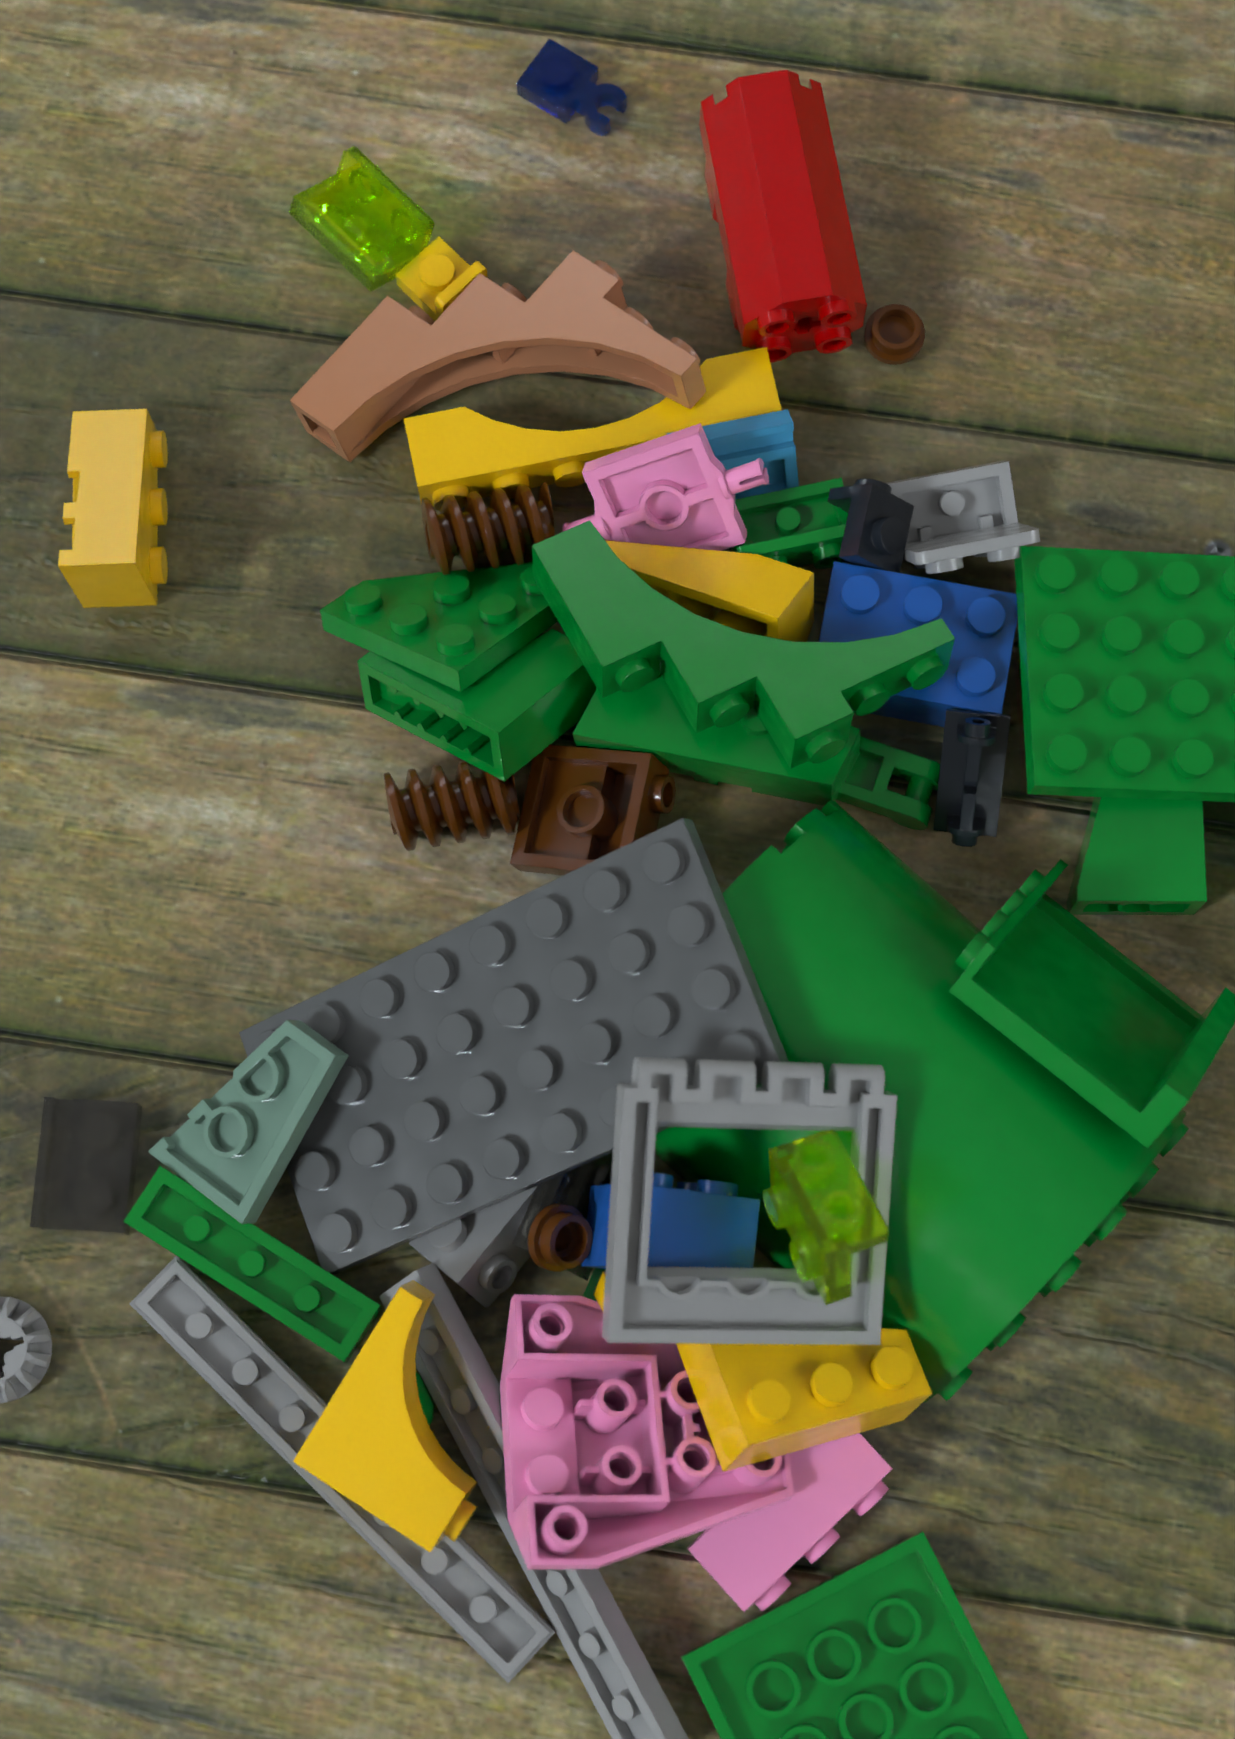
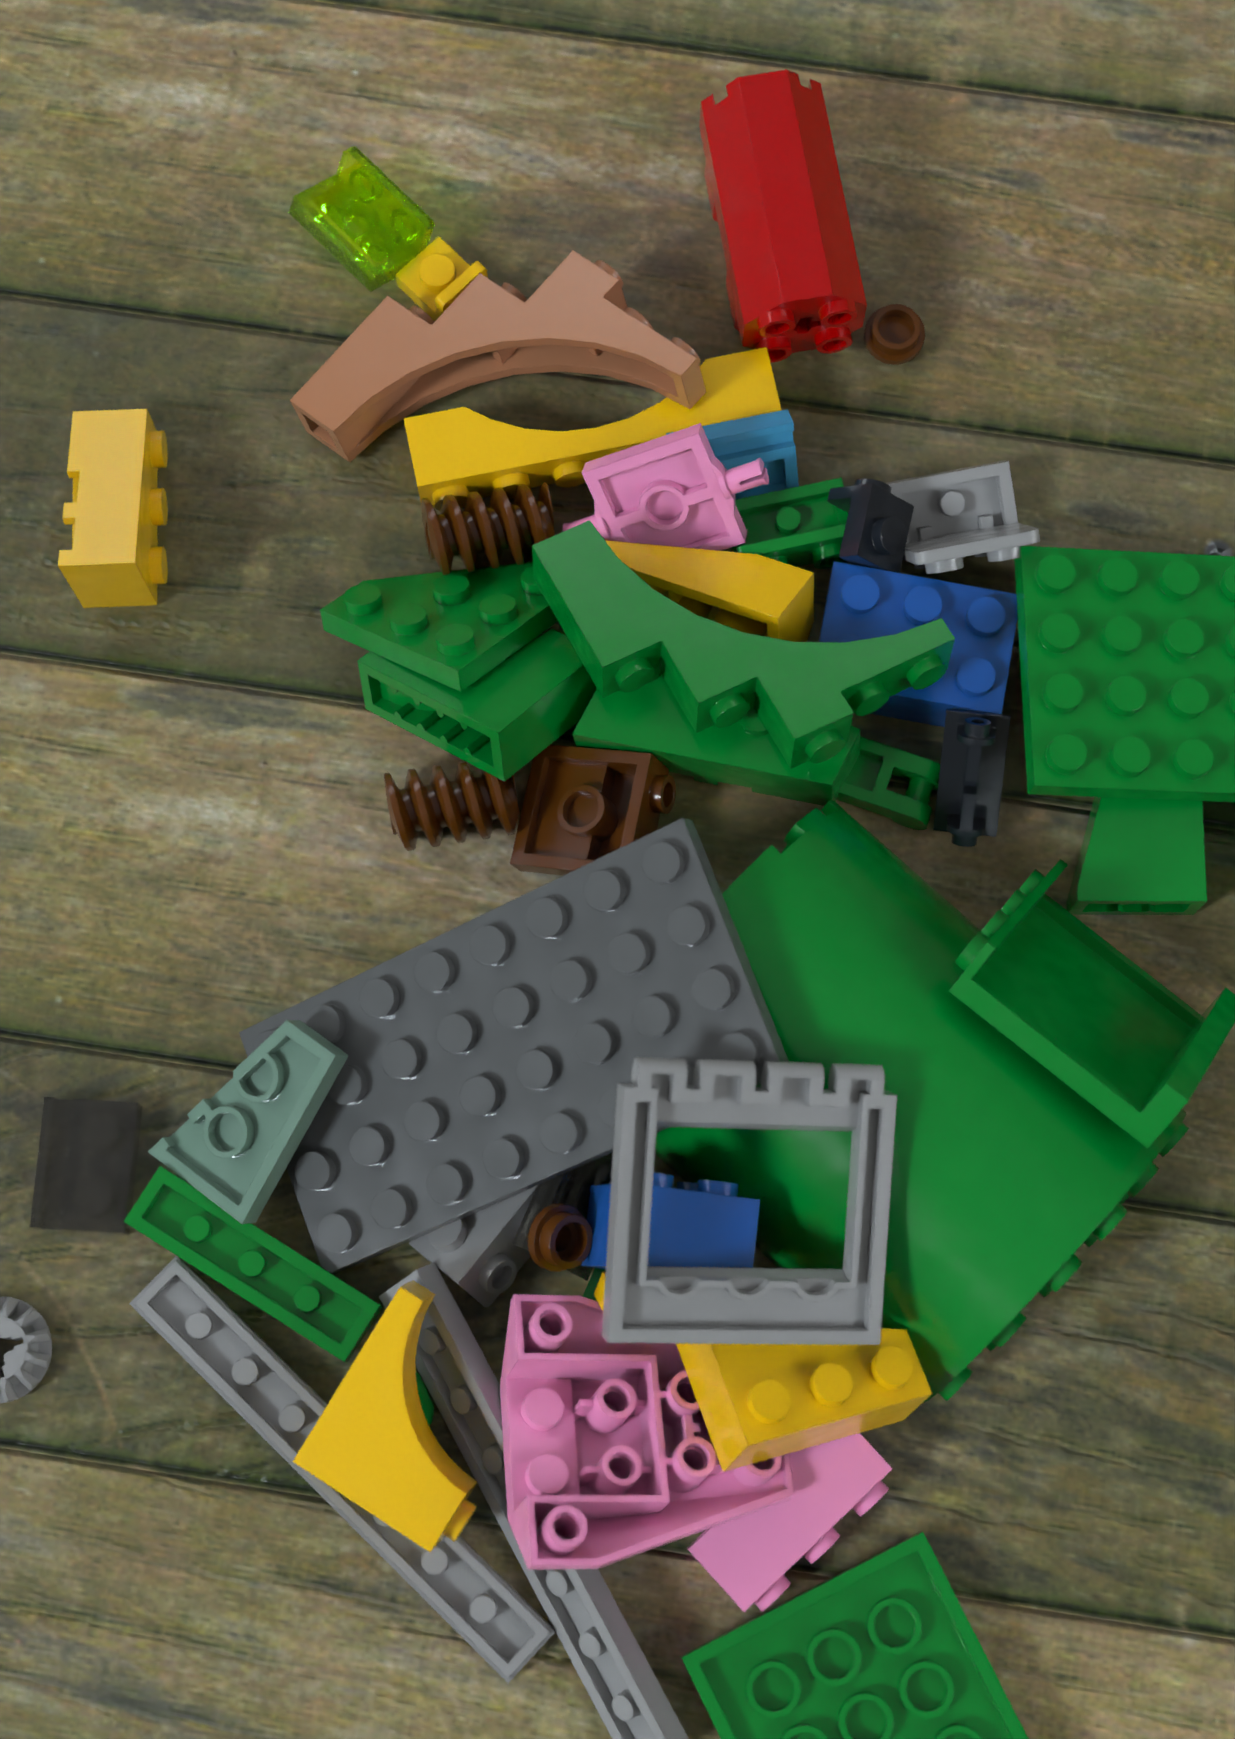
(567, 83): clear blue plate -> none
(823, 1209): clear neon green bracket -> none

